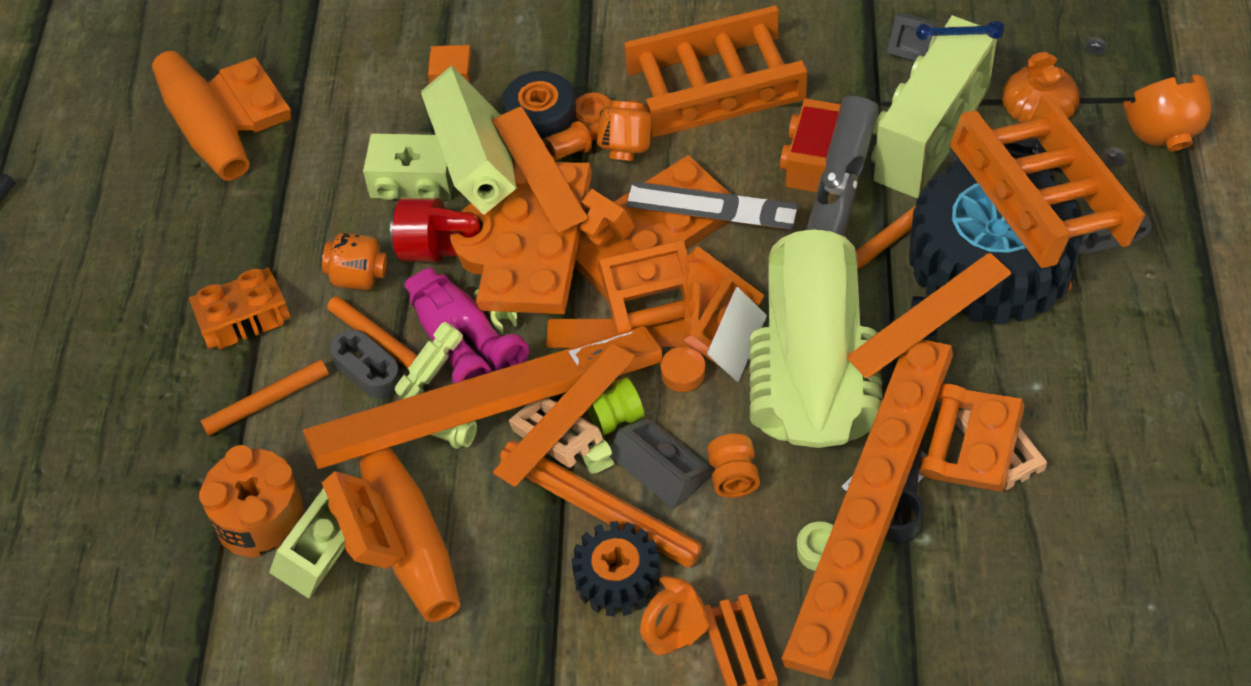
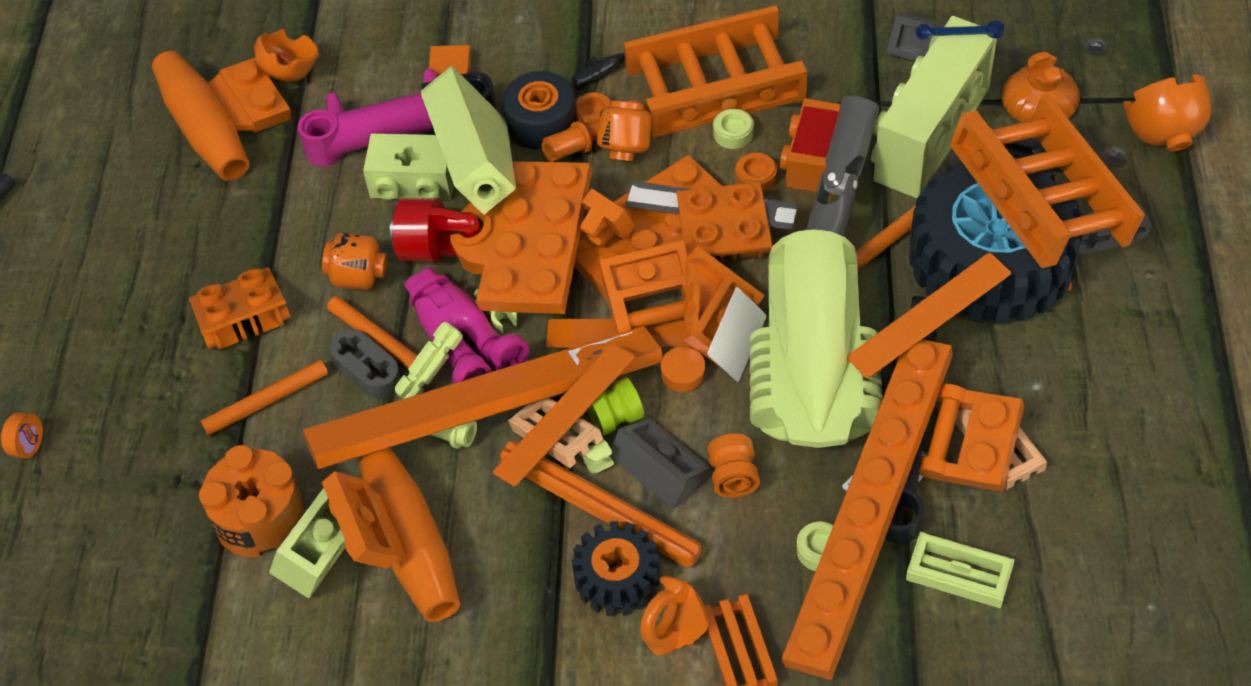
(21, 435): none -> orange tile
(285, 58): none -> orange hair
(333, 132): none -> dark pink piece
(540, 170): orange sticker -> none
(597, 69): none -> black helmet
(725, 220): none -> orange hinge
(733, 128): none -> yellowish green tile
(756, 168): none -> orange tile
(957, 576): none -> yellowish green tile

